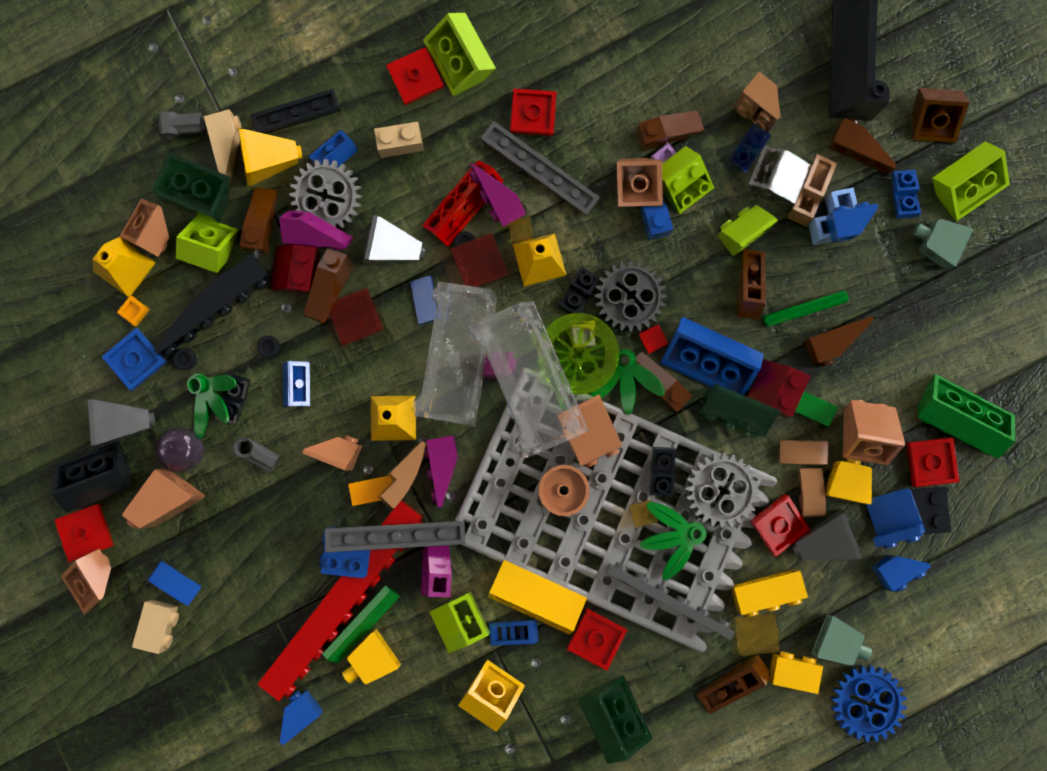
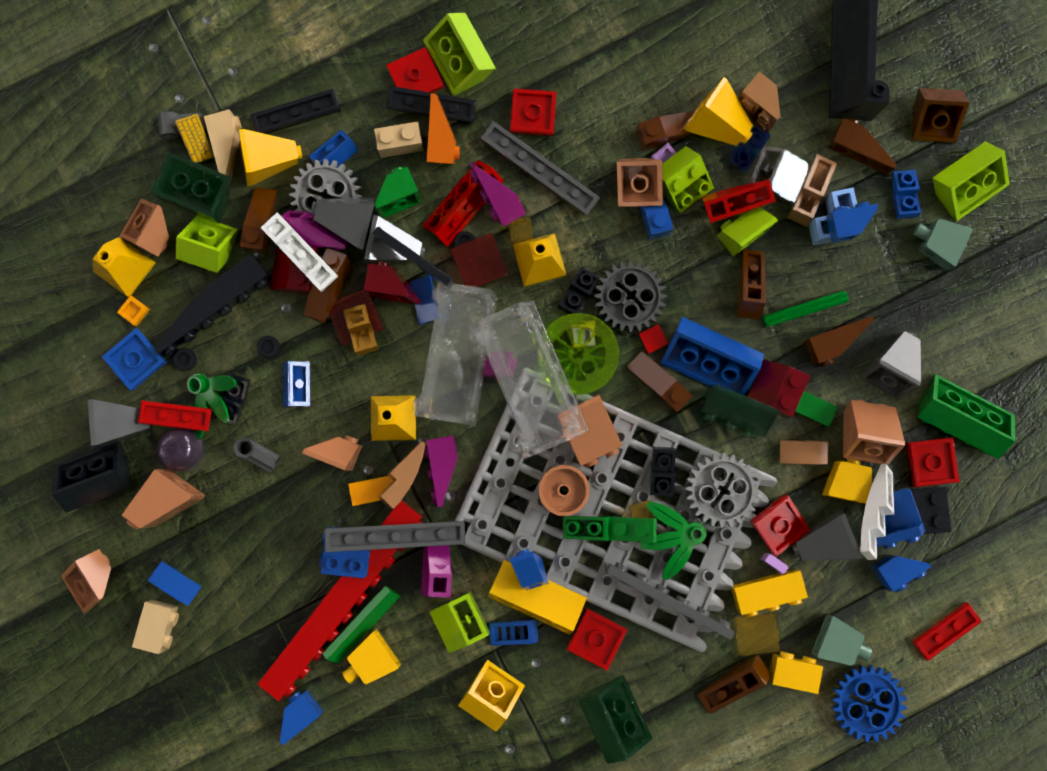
(84, 532): red plate -> none
(175, 416): none -> red tile
(195, 138): none -> yellow tile
(299, 252): none -> white slope
(345, 217): none -> dark grey slope
(360, 330): none -> pearl gold slope
(388, 284): none -> dark red slope
(397, 193): none -> green slope
(413, 257): none -> black tile
(419, 103): none -> black tile
(441, 139): none -> orange slope
(529, 569): none -> blue slope
(610, 528): none -> green slope
(627, 383): green plant -> none
(721, 116): none -> yellow slope
(737, 200): none -> red slope
(775, 563): none -> lavender tile
(812, 492): medium nougat slope -> none
(879, 503): none -> white slope
(897, 367): none -> dark grey slope
(946, 631): none -> red tile

